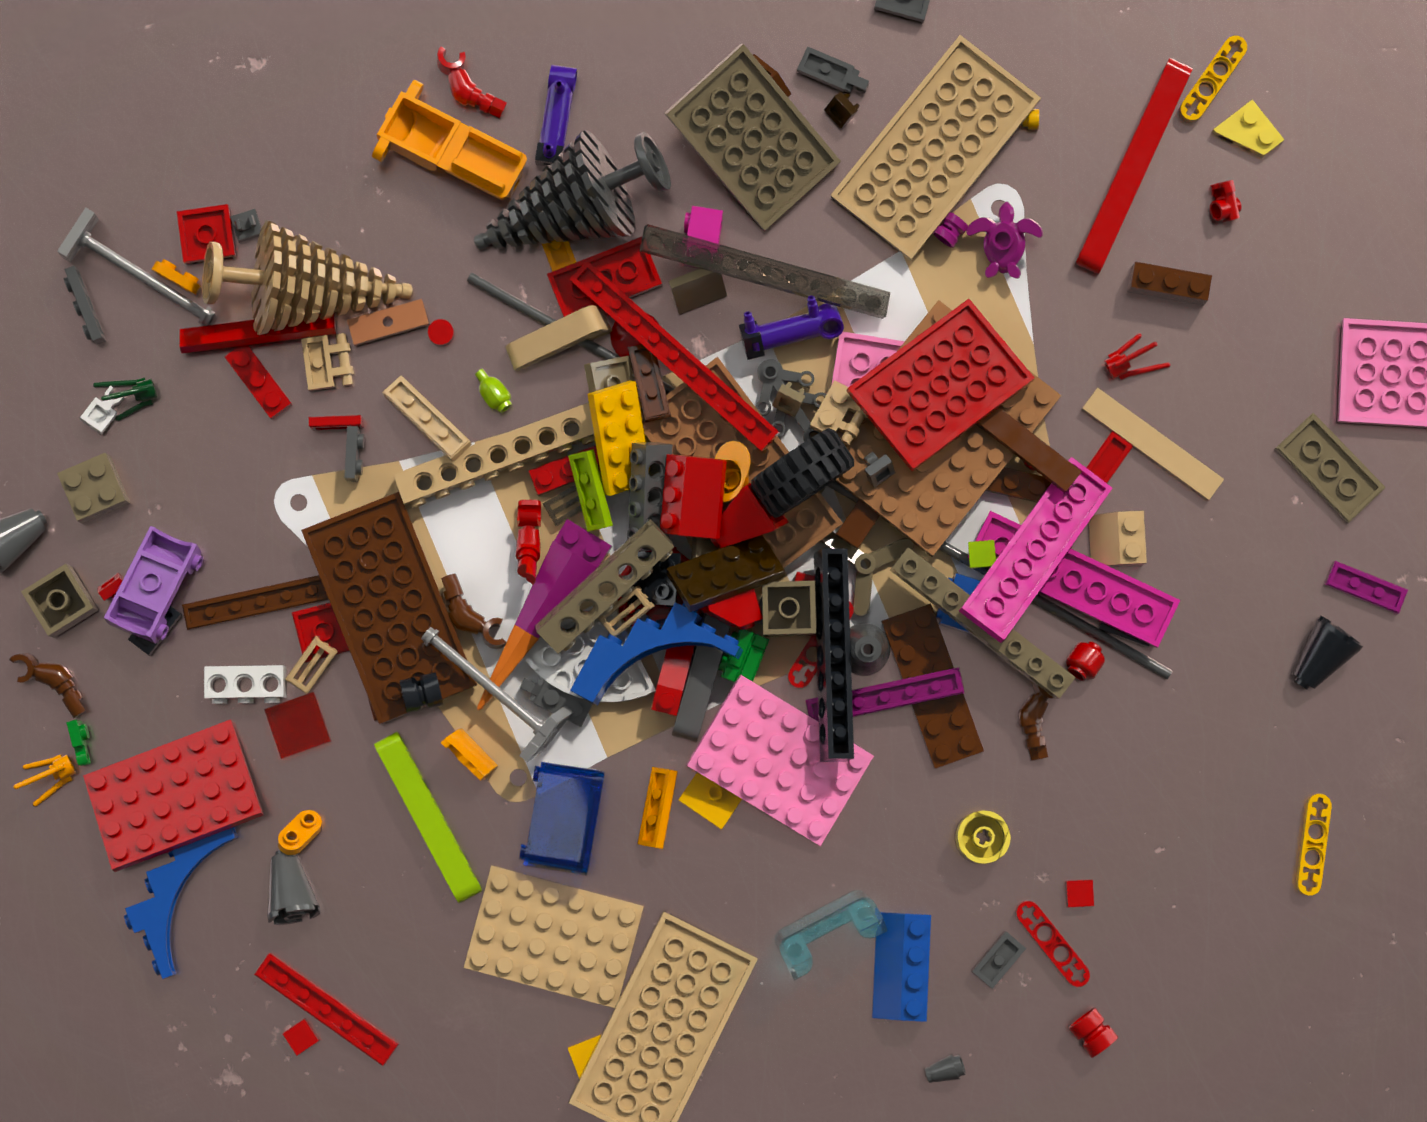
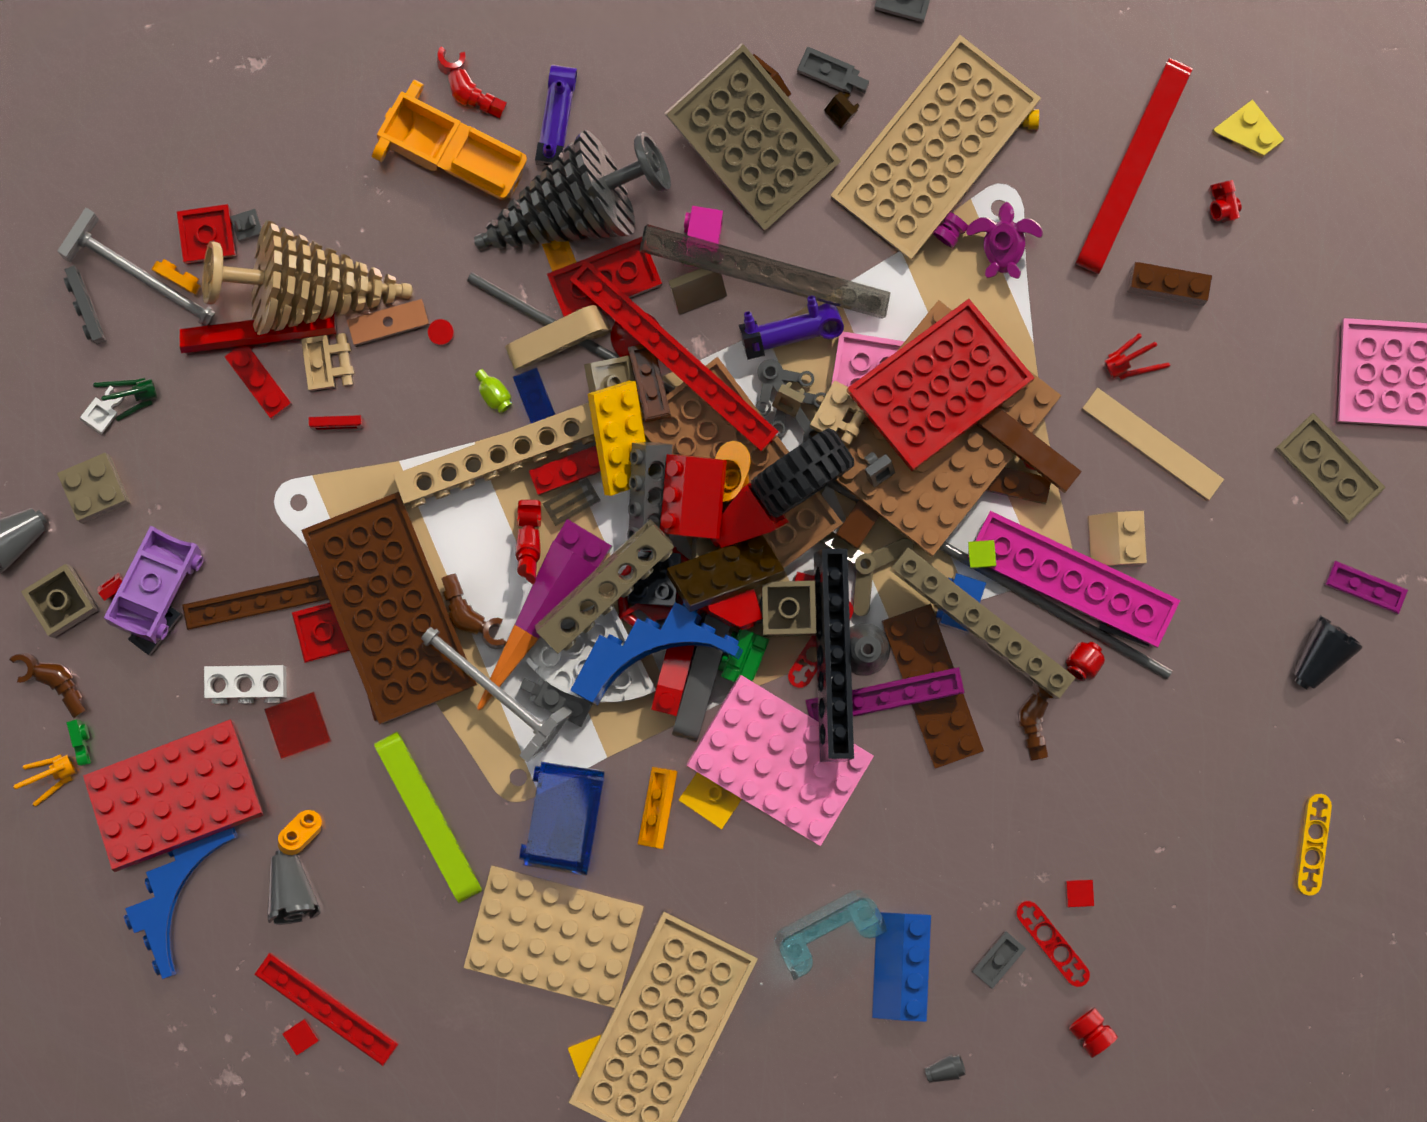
(323, 647): tan tile -> none
(353, 464): dark grey plate -> none
(421, 692): black wheel -> none
(426, 418): tan tile -> none
(469, 753): light orange slope -> none
(533, 395): none -> clear blue plate
(590, 490): lime plate -> none
(642, 598): tan tile -> none
(995, 829): light yellow brick -> none
(1034, 553): dark pink plate -> none
(1109, 456): red tile -> none
(1213, 79): yellow beam -> none

